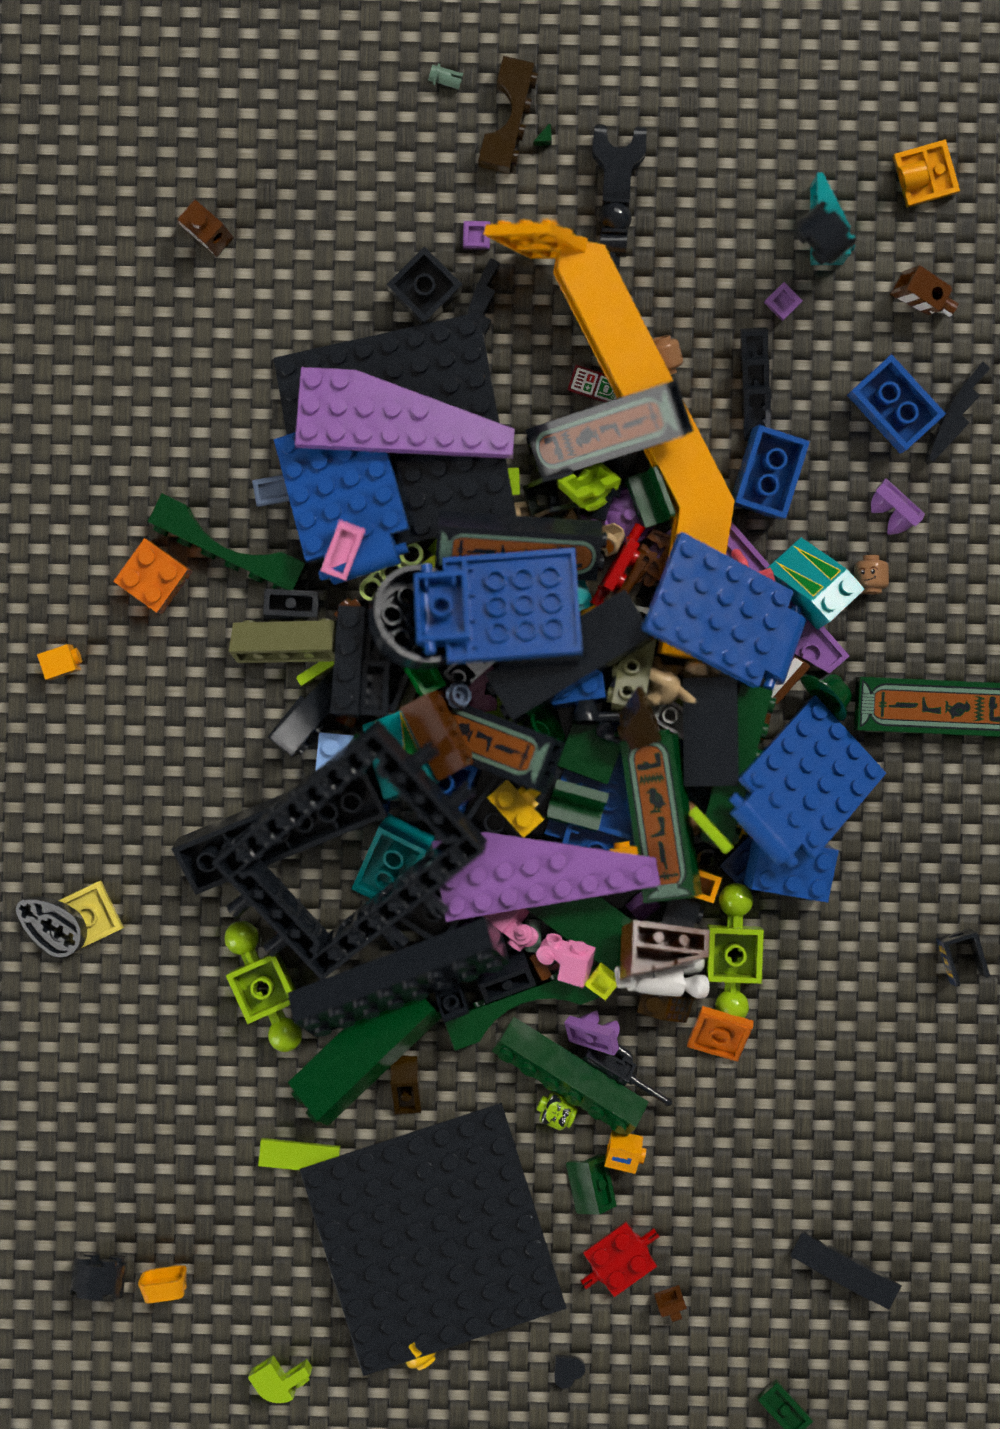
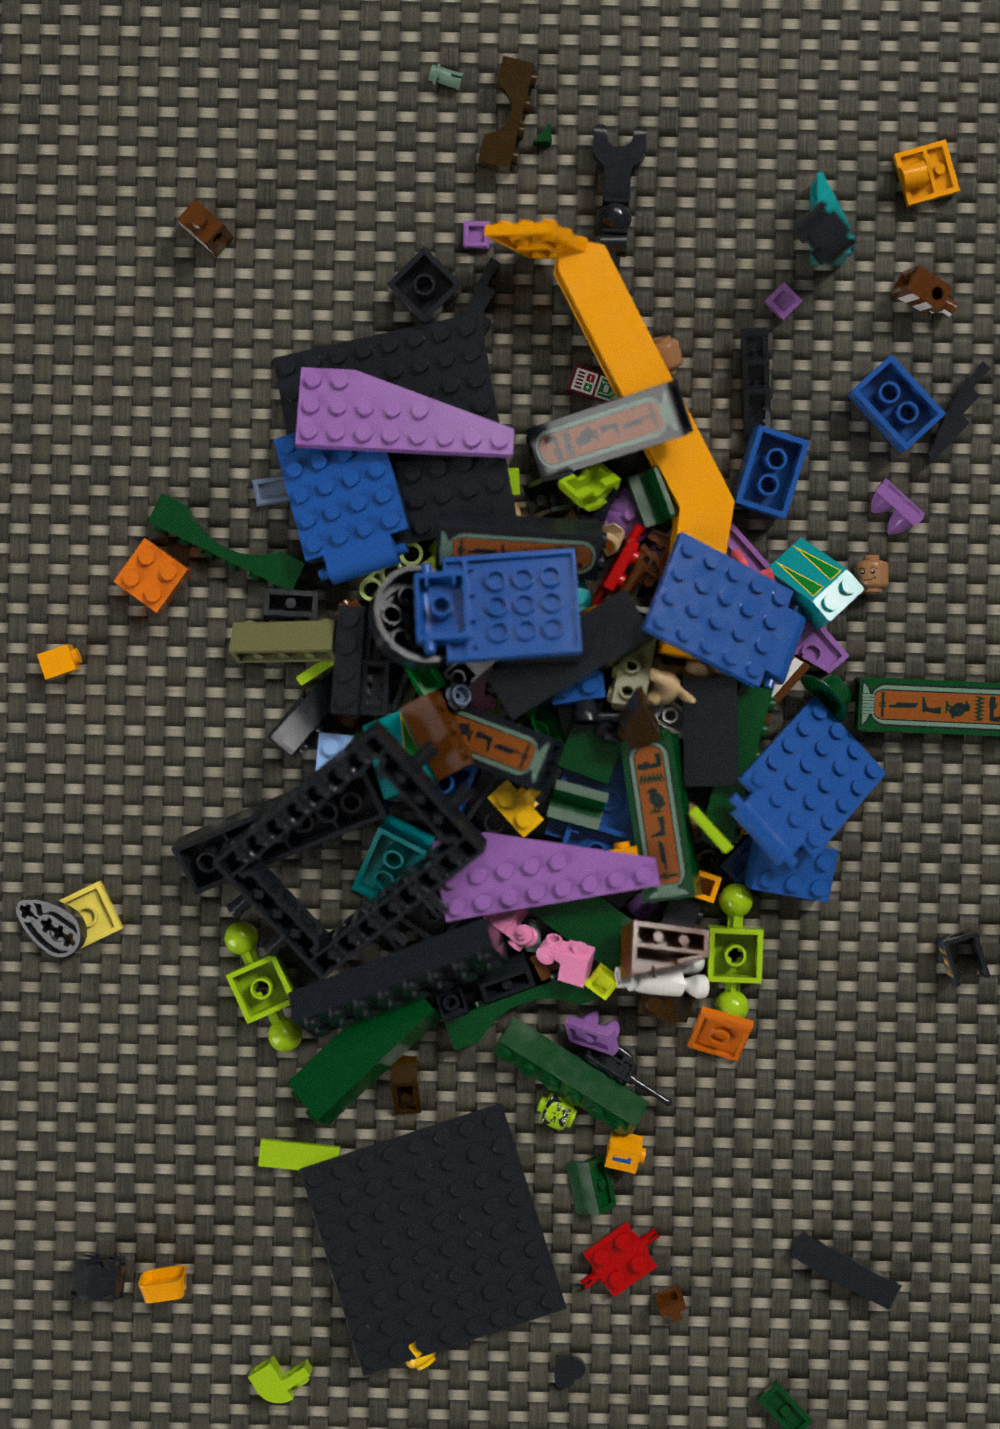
(342, 549): bright pink tile -> none

